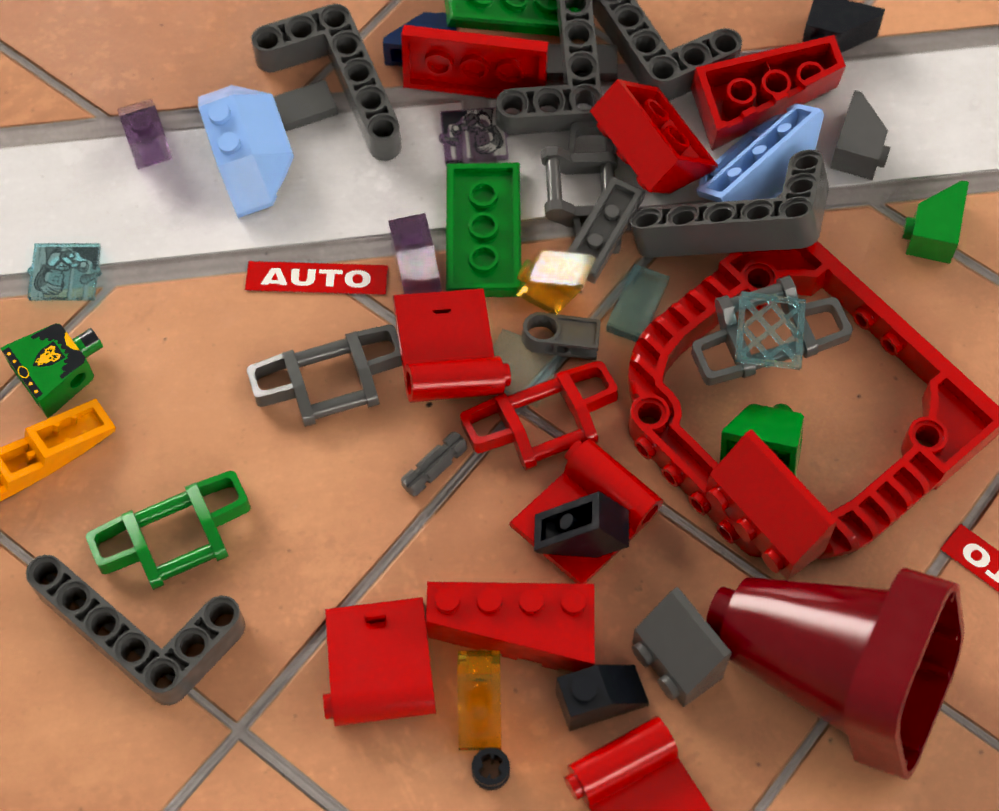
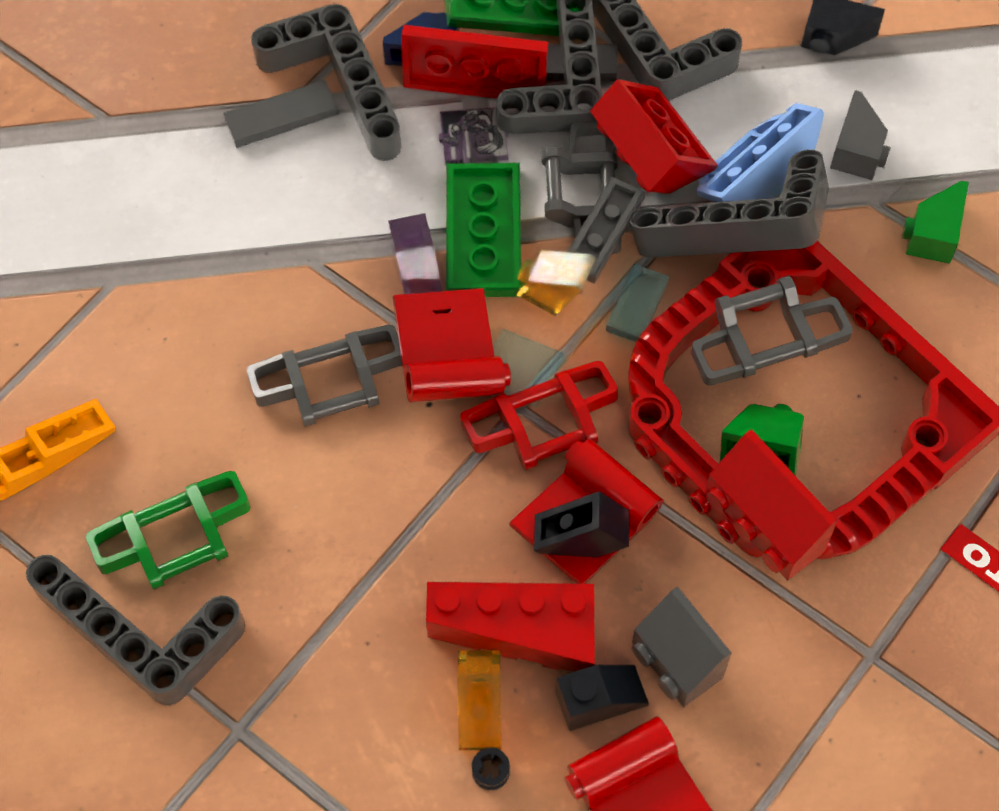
(53, 364): green torso -> none
(64, 272): clear light blue piece -> none
(144, 133): clear purple slope -> none
(247, 145): light blue wedge -> none
(316, 277): red sticker -> none
(378, 662): red door -> none
(434, 463): dark grey axle -> none
(572, 335): dark grey piece -> none
(755, 87): red wedge -> none
(768, 360): clear light blue window -> none
(852, 655): dark red cone -> none

